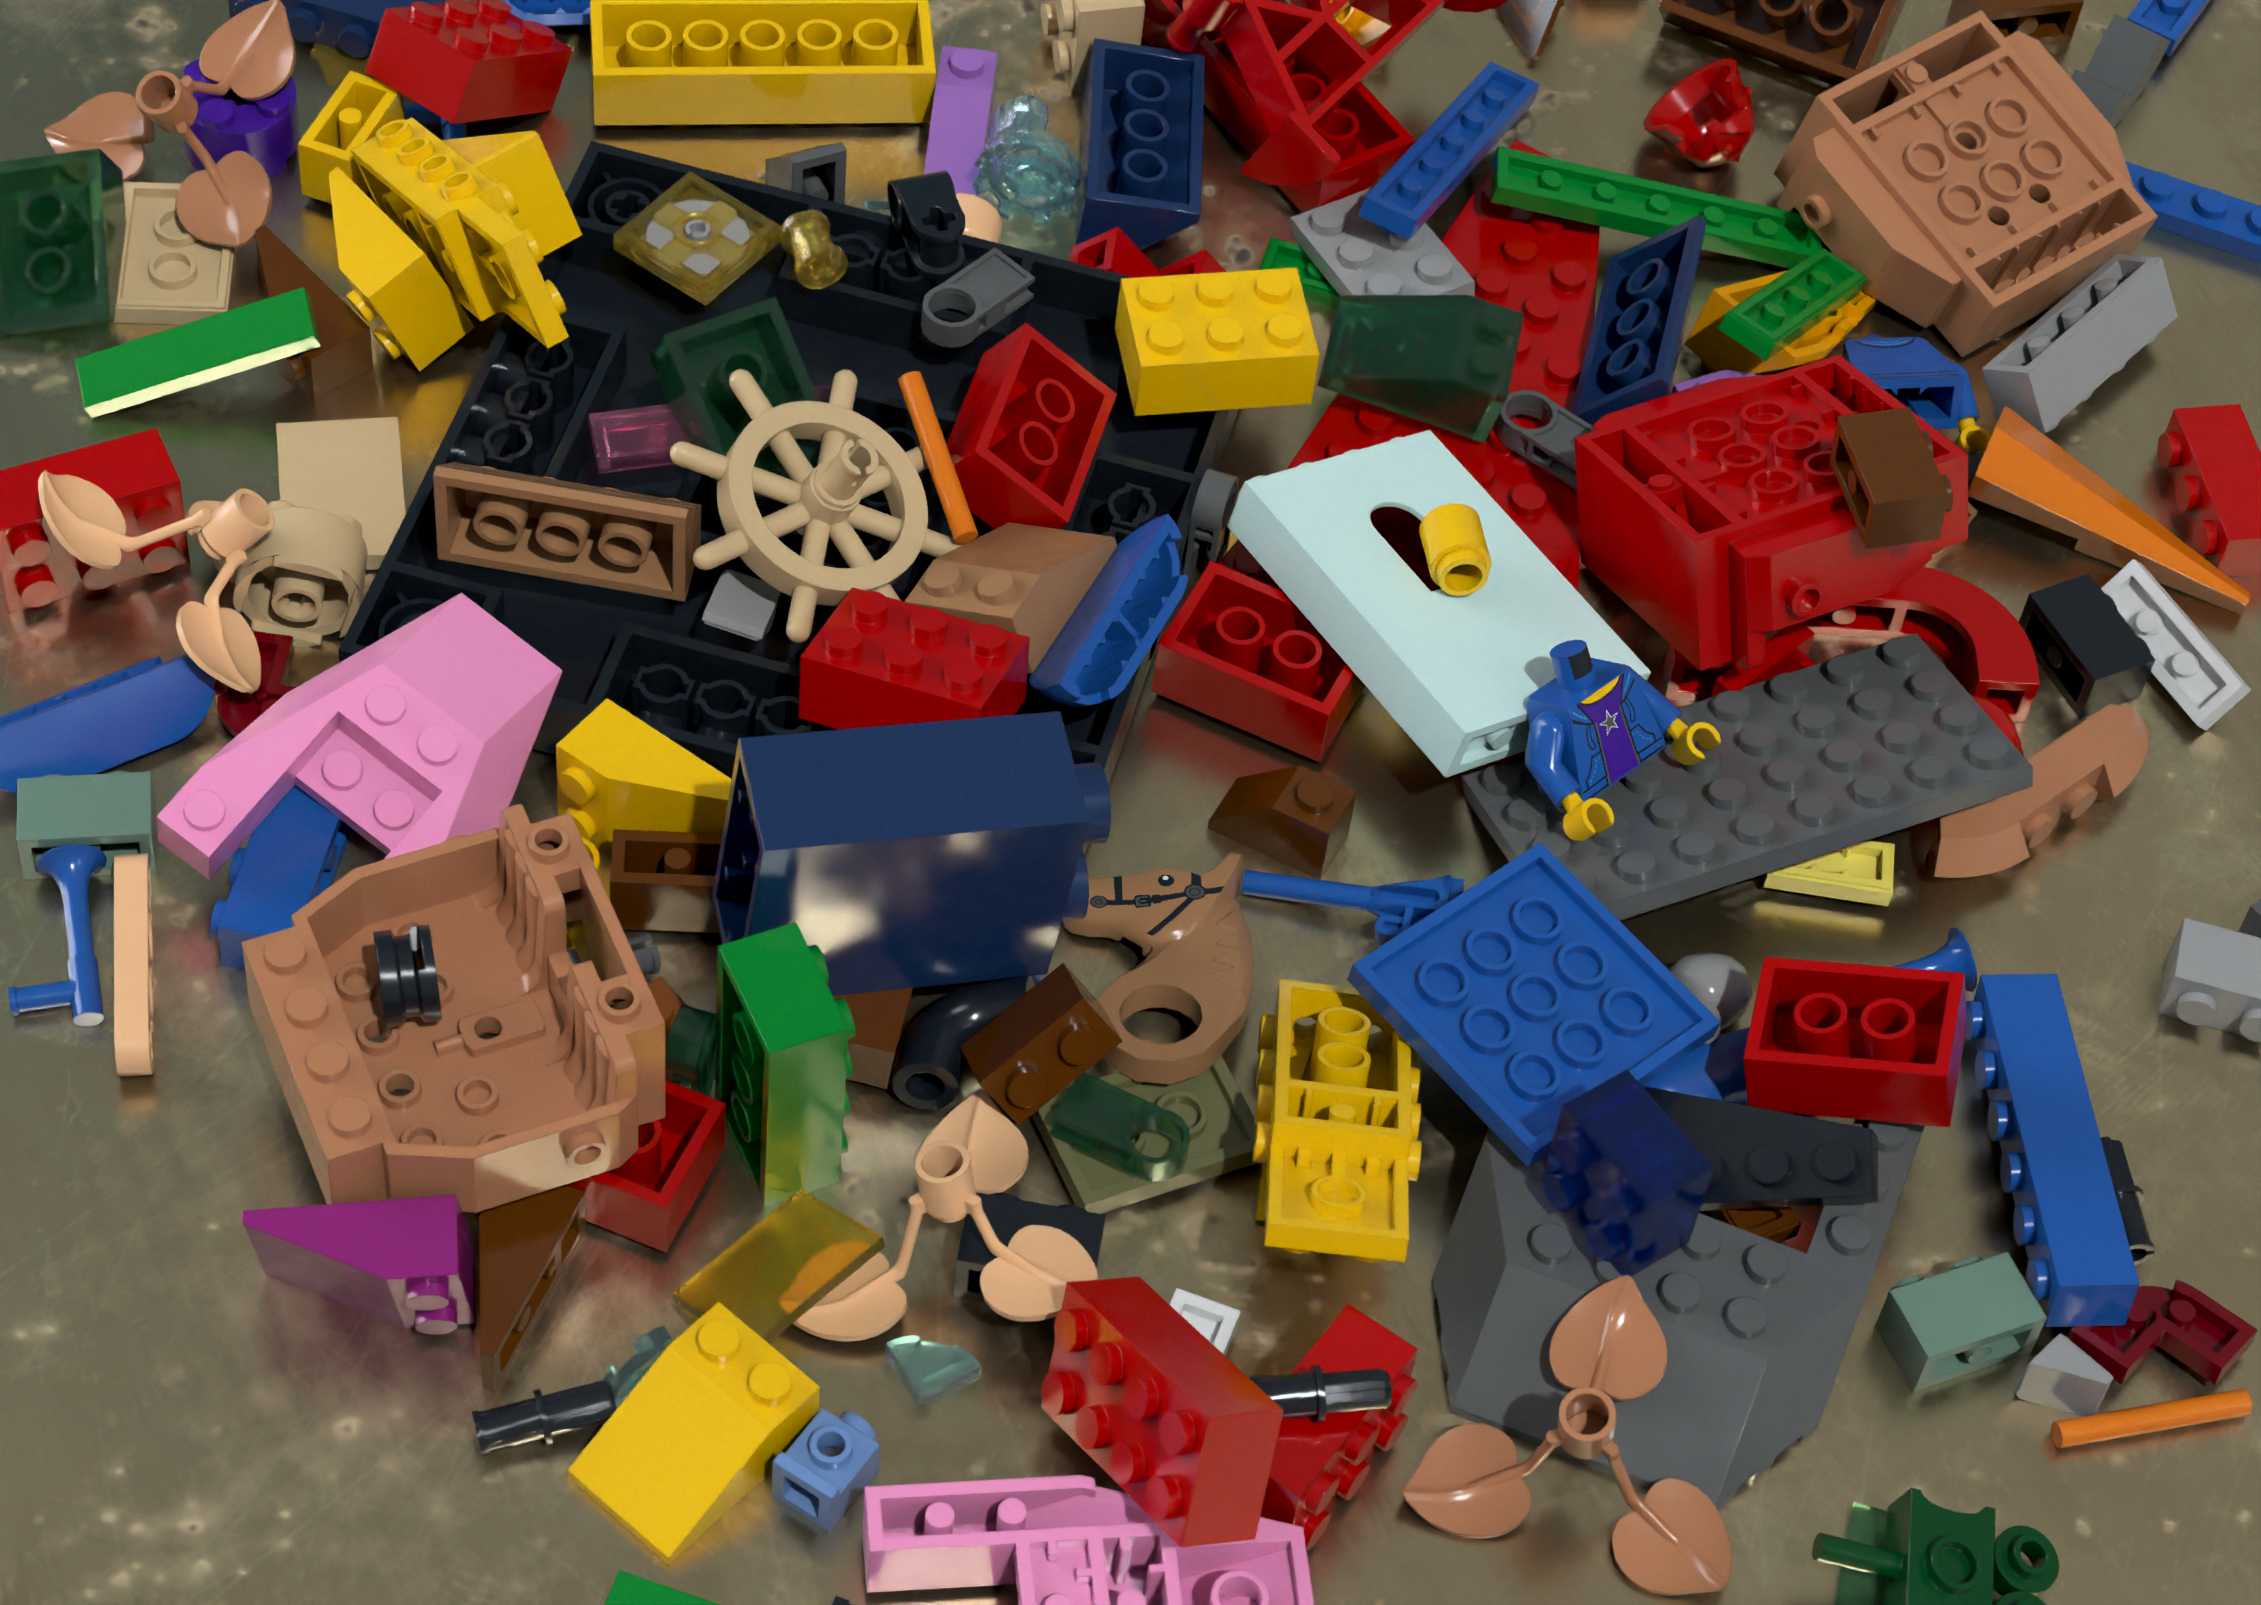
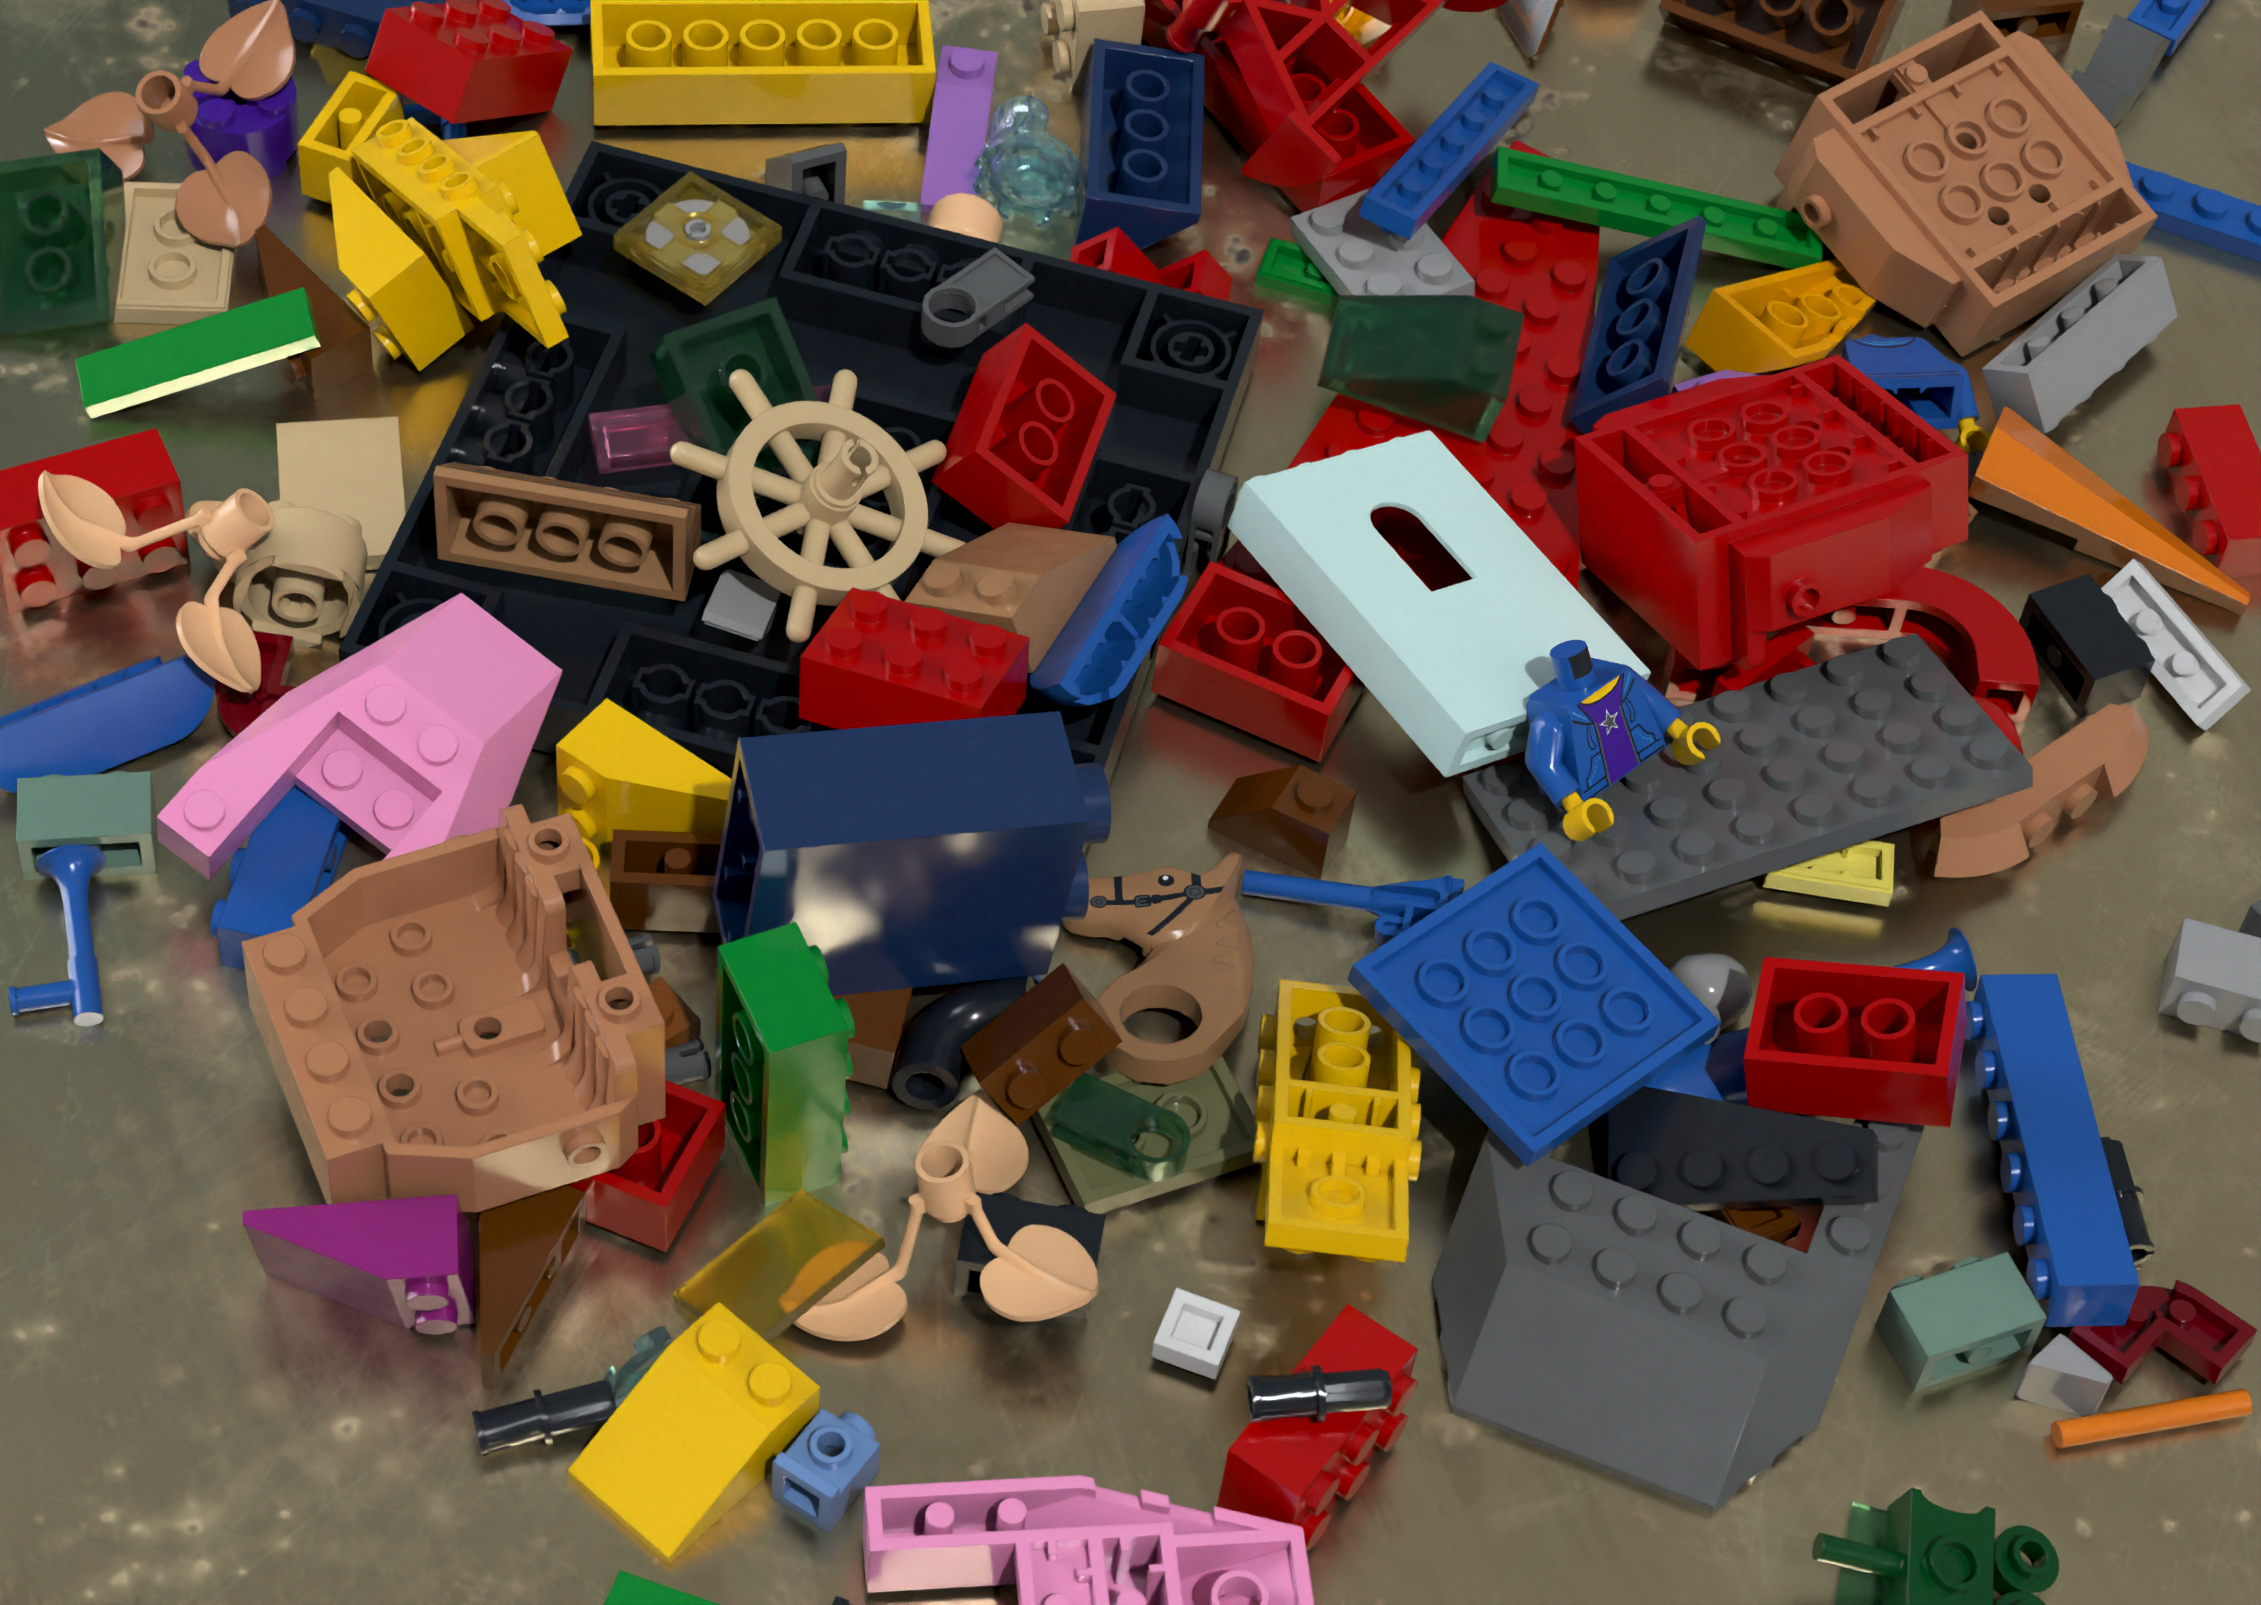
(133, 965): light nougat beam -> none
(407, 975): black wheel -> none
(692, 1049): clear green piece -> none
(816, 257): clear yellow bush -> none
(929, 222): black piece -> none
(931, 1367): clear light blue tile -> none
(938, 457): orange bar -> none
(1161, 1411): red brick -> none
(1216, 341): yellow brick -> none
(1455, 549): yellow brick -> none
(1548, 446): dark grey piece -> none
(1602, 1353): nougat plant -> none
(1625, 1174): clear blue brick -> none
(1705, 116): red helmet -> none
(1792, 304): green tile -> none
(1890, 477): reddish brown brick -> none

